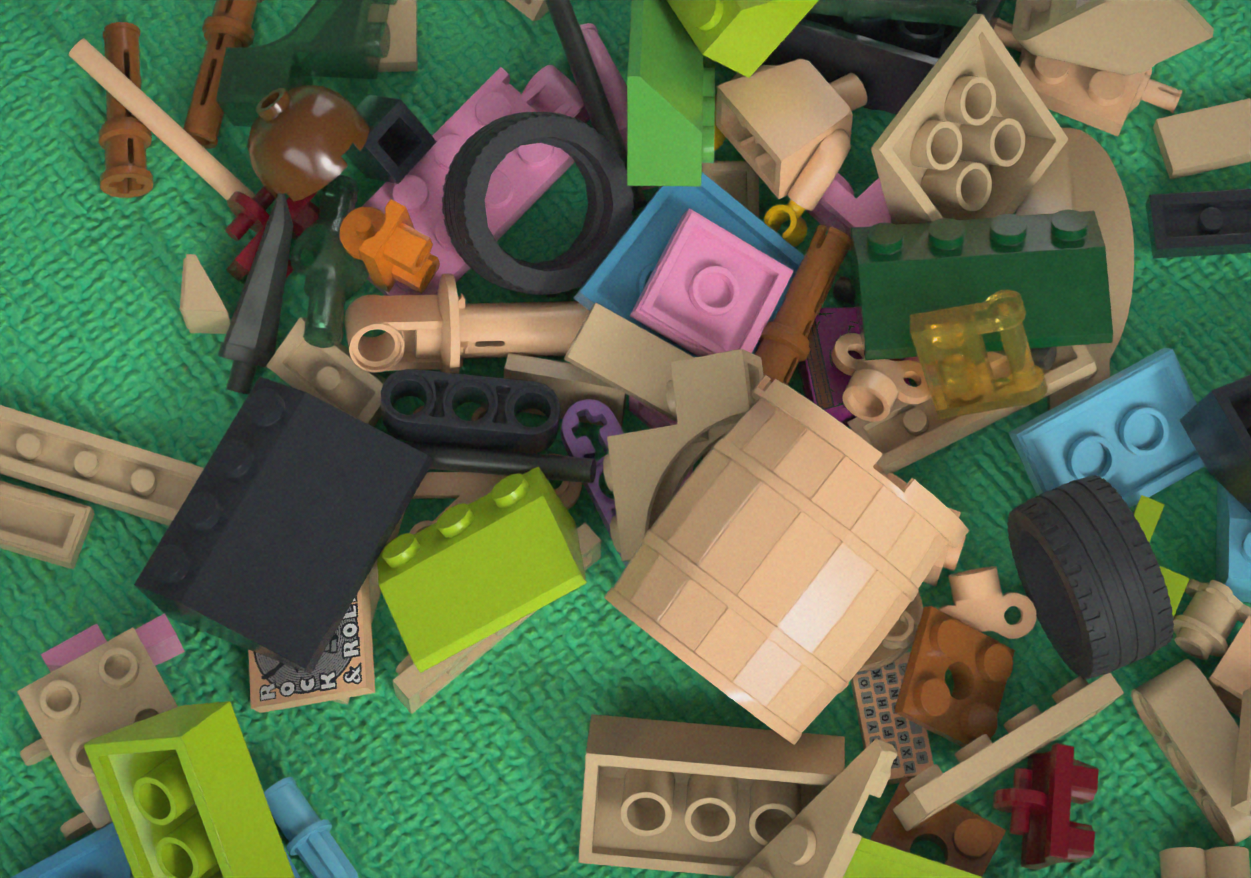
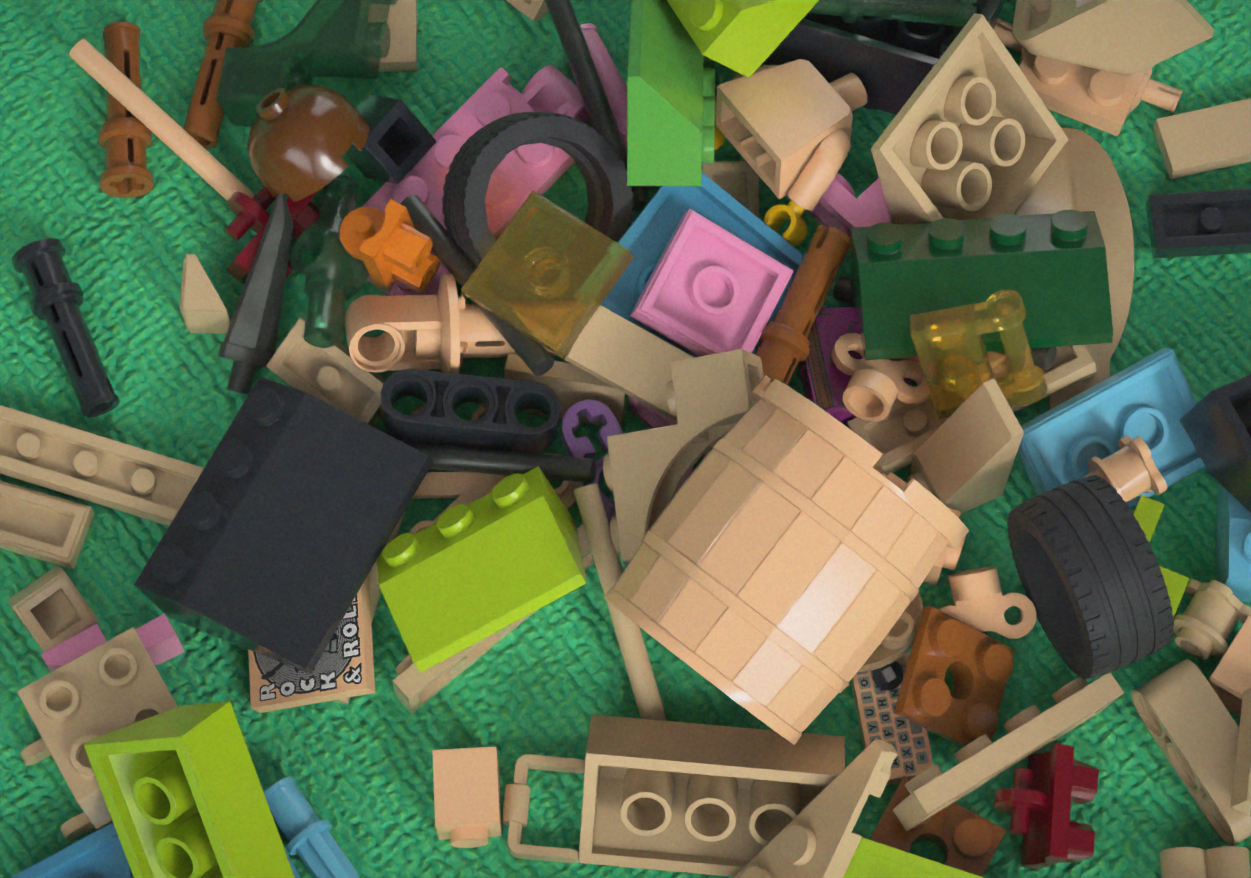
(52, 609): none -> tan slope
(58, 303): none -> black pin
(459, 265): none -> pearl dark grey bar
(467, 795): none -> light nougat brick
(517, 807): none -> tan piece
(547, 274): none -> clear yellow plate
(627, 632): none -> tan bar
(889, 676): none -> black piece
(970, 452): none -> tan slope
(1129, 469): none -> light nougat brick

